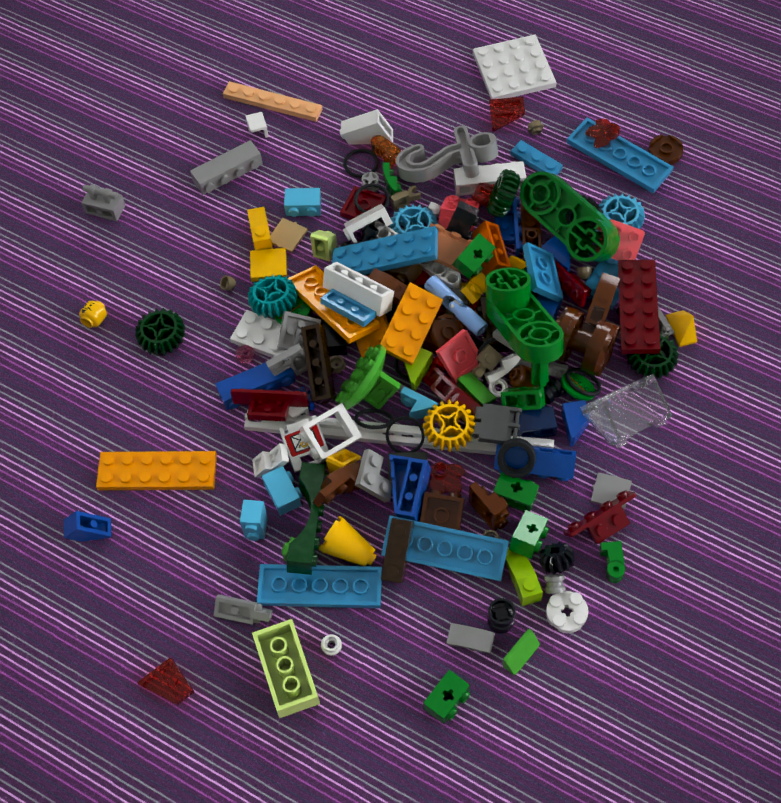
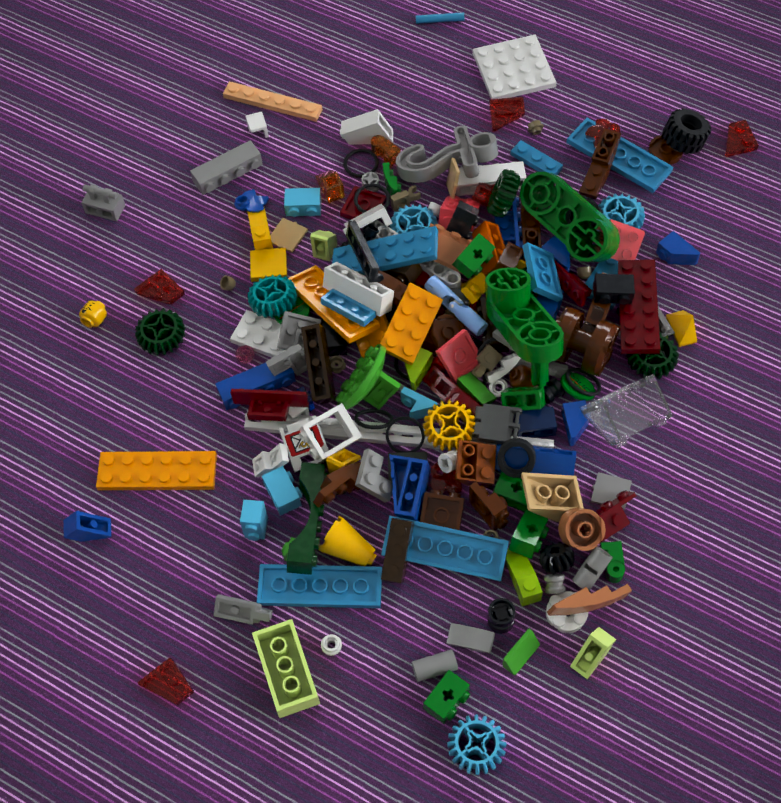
(160, 288): none -> clear red wing
(250, 201): none -> blue plate
(331, 185): none -> clear orange slope
(363, 252): none -> black hinge
(433, 18): none -> dark azure piece
(434, 665): none -> light grey pin
(447, 461): none -> white wheel
(453, 177): none -> tan piece
(467, 729): none -> medium azure gear
(475, 463): none -> dark orange slope
(509, 256): none -> reddish brown tile
(551, 494): none -> tan slope
(570, 526): none -> nougat brick
(584, 601): none -> nougat slope
(592, 568): none -> light grey pin
(592, 652): none -> yellowish green slope
(601, 164): none -> reddish brown slope
(613, 288): none -> black brick
(677, 250): none -> blue slope
(686, 131): none -> black tyre
(740, 139): none -> clear red wing

